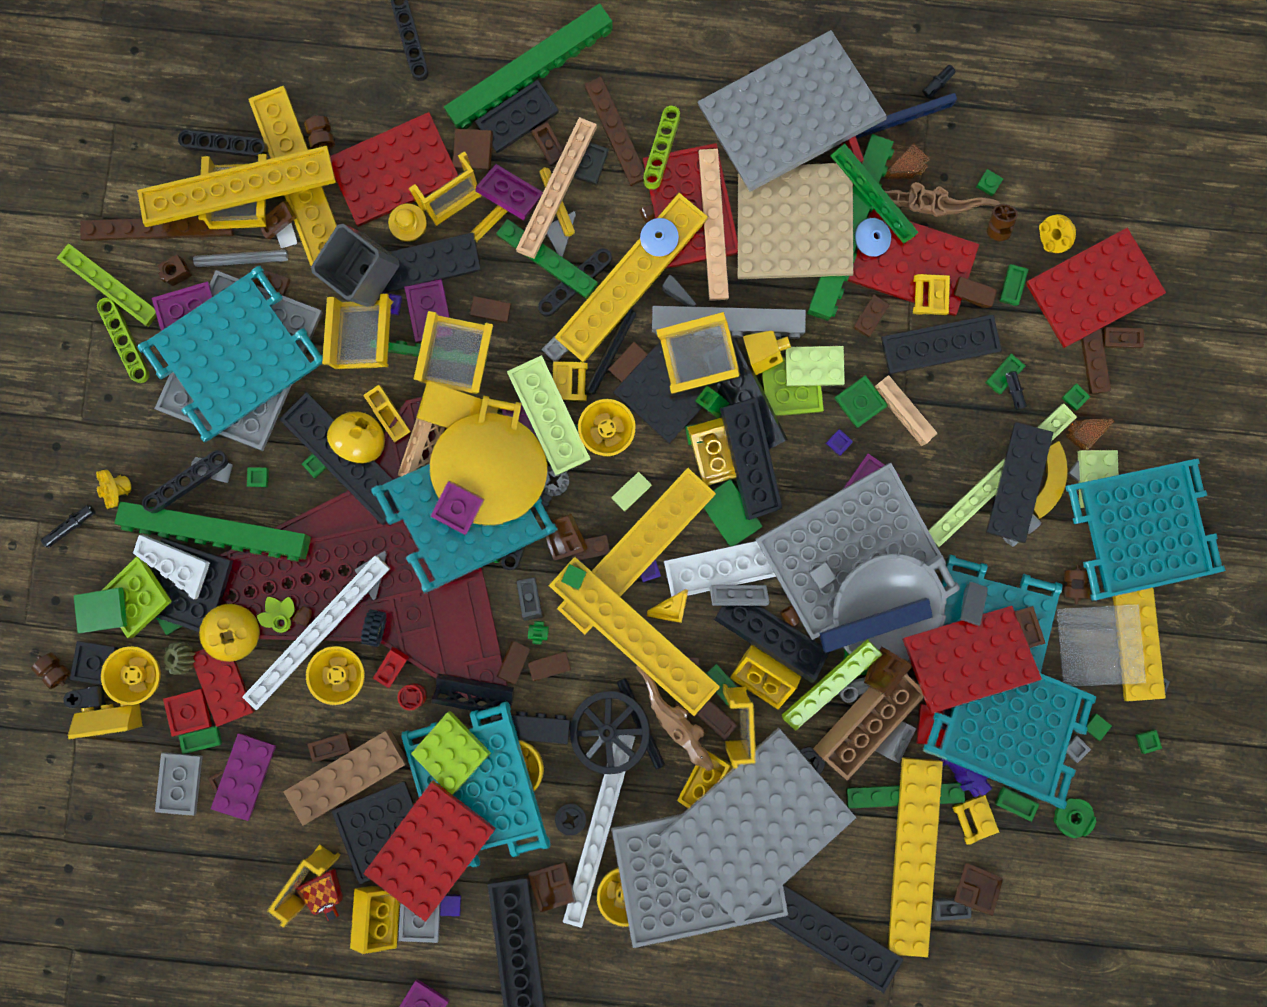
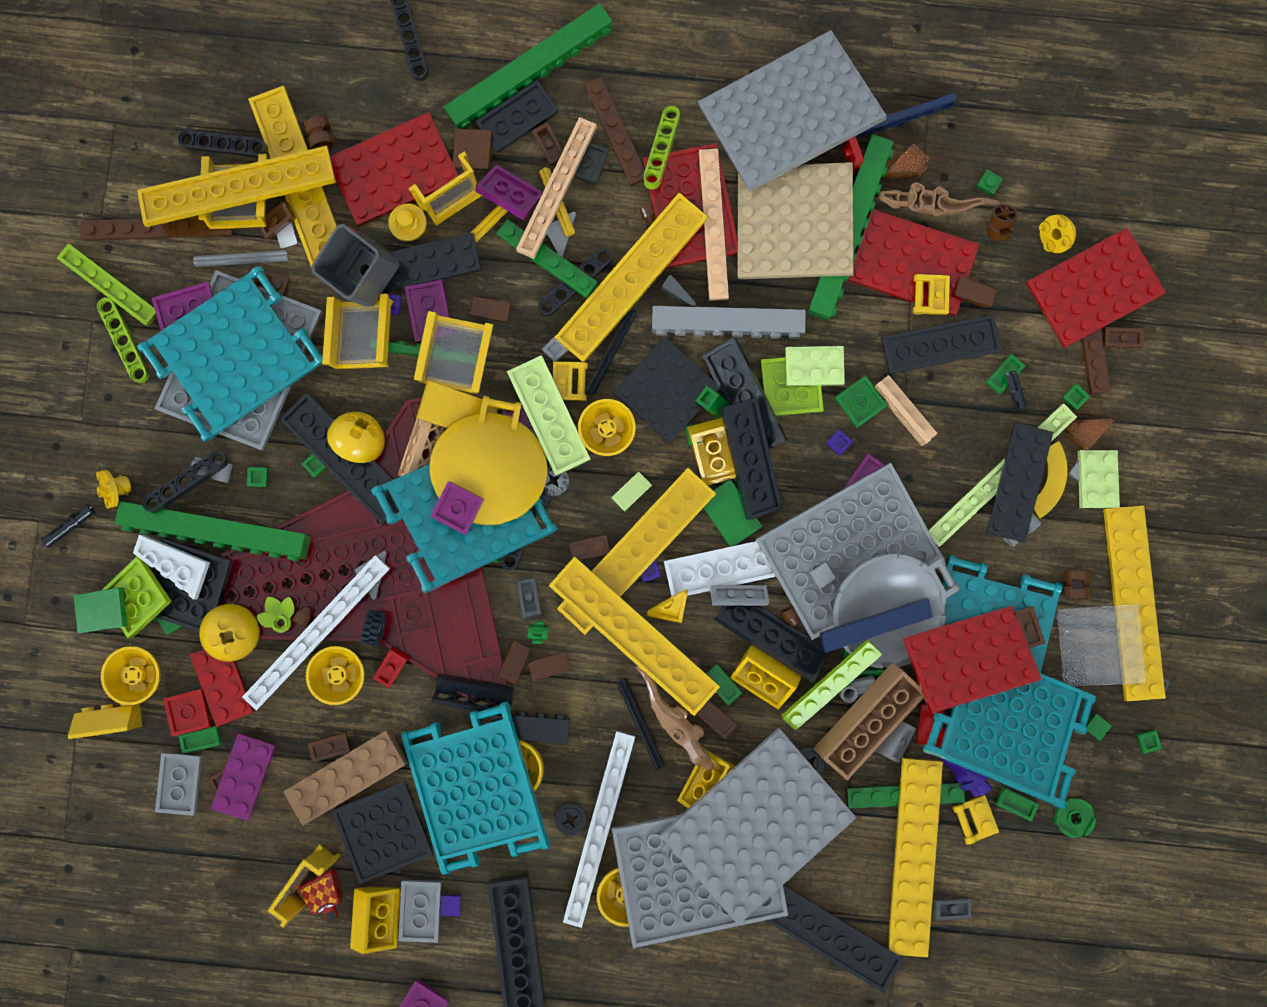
(50, 670): reddish brown wheel -> none
(87, 697): black piece -> none
(89, 661): black plate -> none
(178, 658): olive gear -> none
(182, 270): reddish brown brick -> none
(386, 412): yellow slope -> none
(412, 696): red wheel -> none
(429, 850): red plate -> none
(450, 753): lime plate -> none
(552, 887): reddish brown plate -> none
(566, 539): reddish brown plate -> none
(574, 576): green tile -> none
(614, 732): black wheel -> none
(627, 362): reddish brown tile -> none
(663, 245): light blue dish -> none
(698, 352): clear piece -> none
(741, 750): yellow piece -> none
(765, 350): yellow torso -> none
(865, 237): light blue dish -> none
(871, 316): reddish brown plate -> none
(874, 193): green plate -> none
(886, 672): reddish brown plate -> none
(938, 81): black axle -> none
(973, 603): dark grey slope -> none
(978, 889): reddish brown plate -> none
(1013, 285): green tile -> none
(1077, 749): light grey tile -> none
(1146, 529): teal plate -> none

